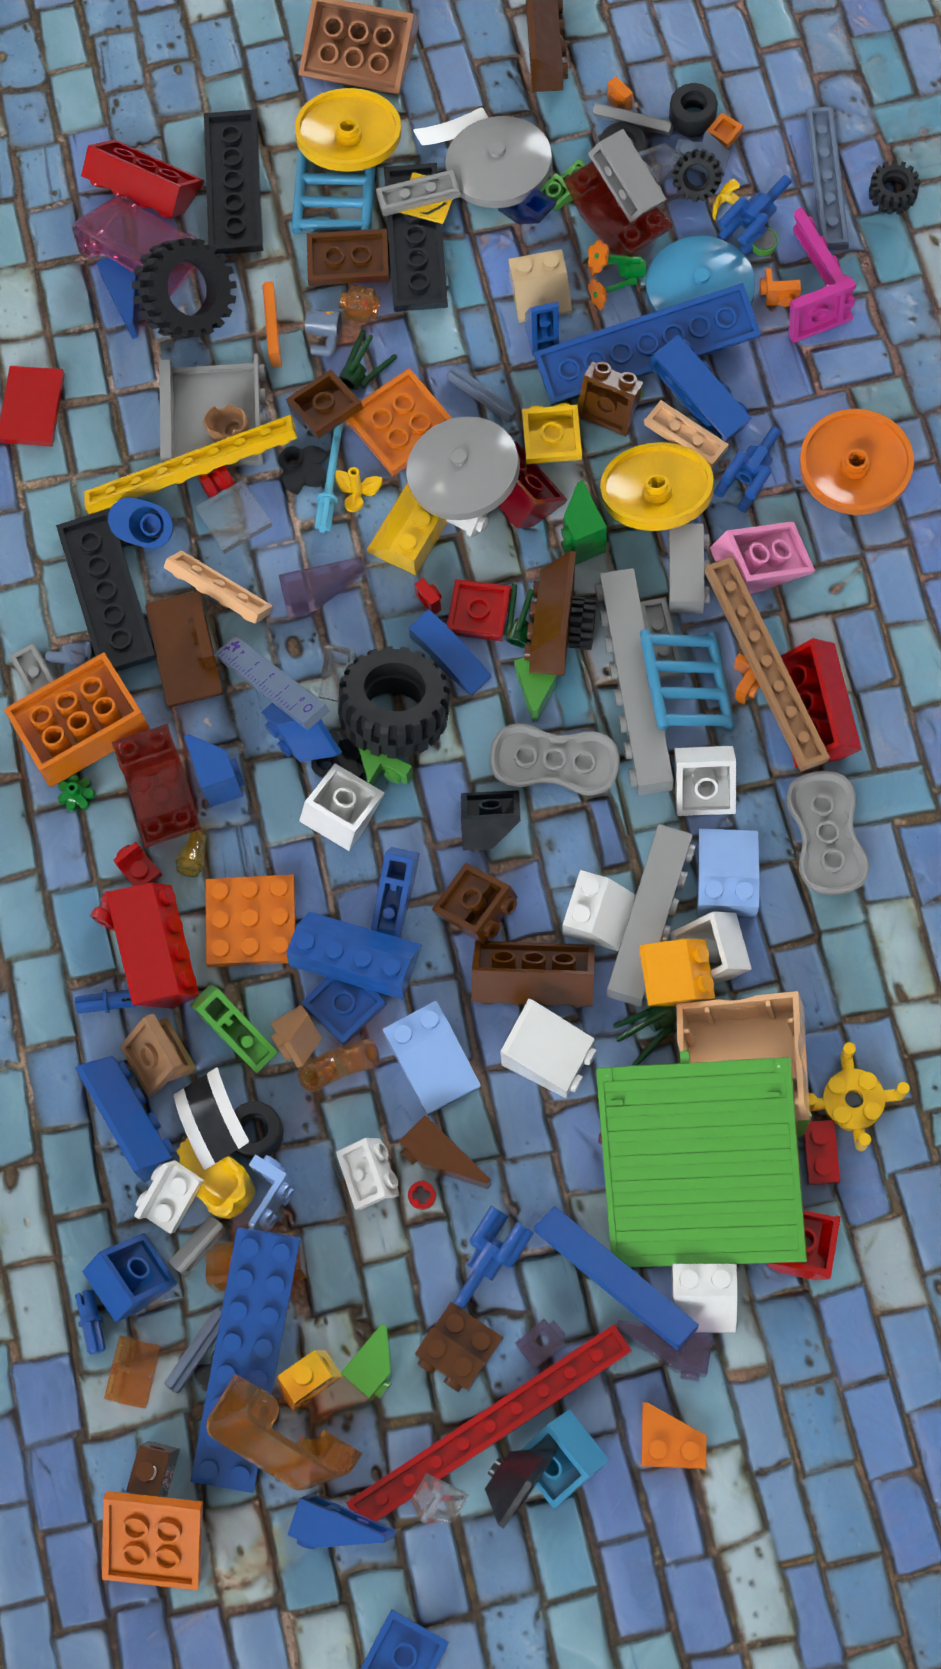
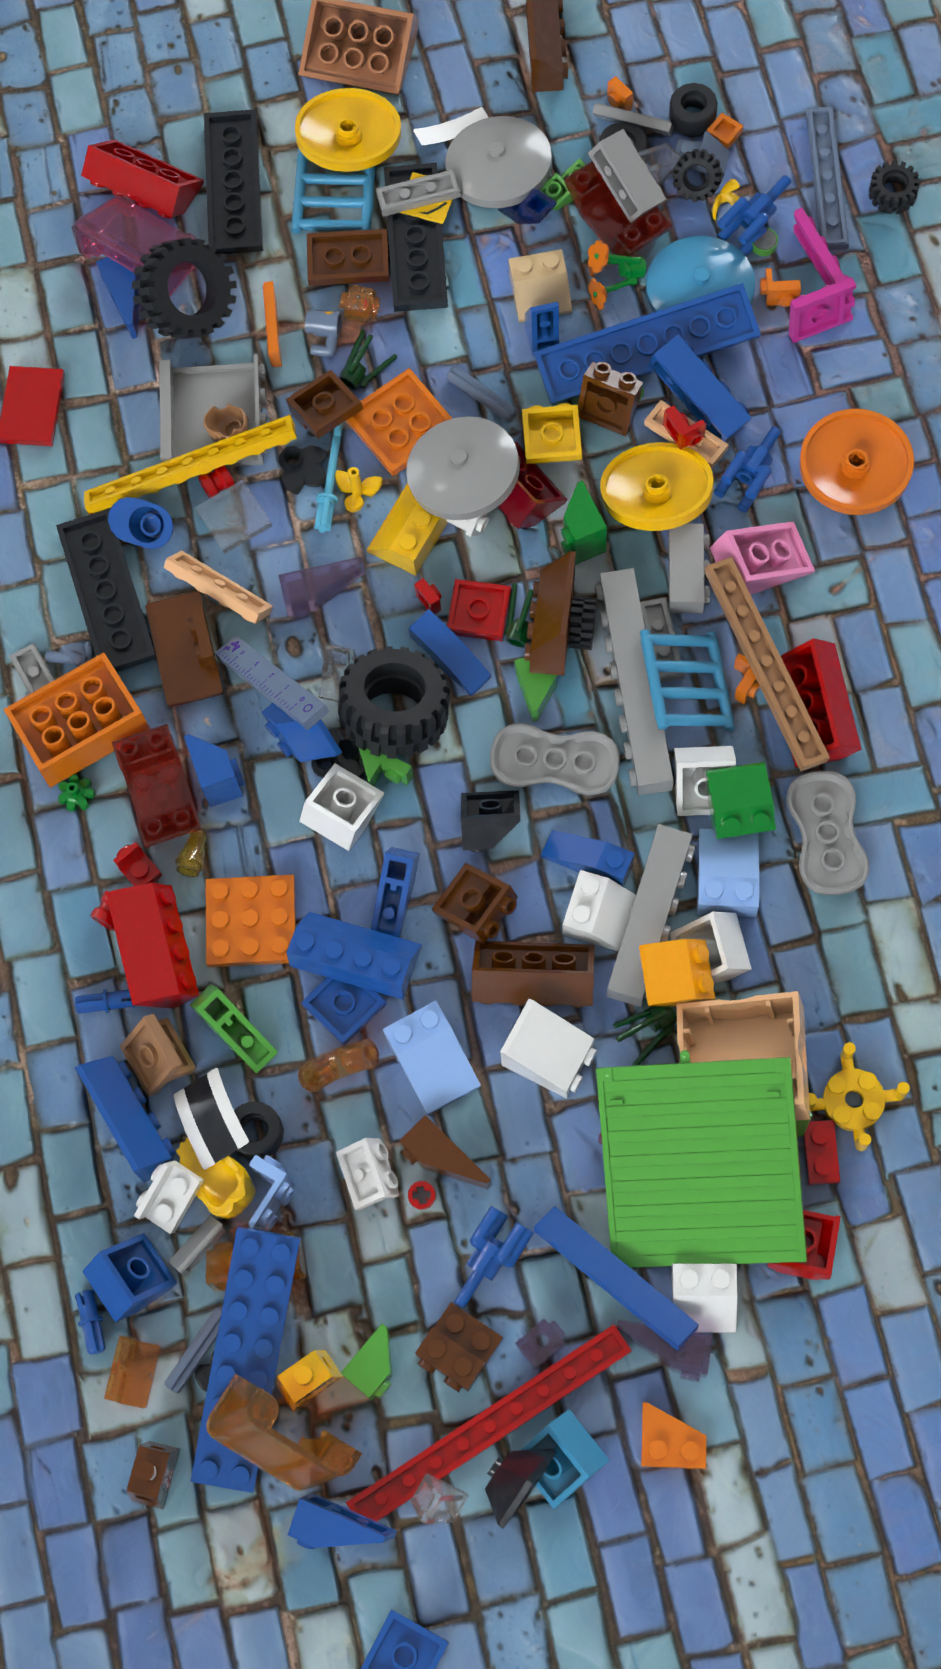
(152, 1540): orange plate -> none
(295, 1035): medium nougat slope -> none
(589, 856): none -> blue slope
(681, 430): none -> red bracket
(740, 800): none -> green slope

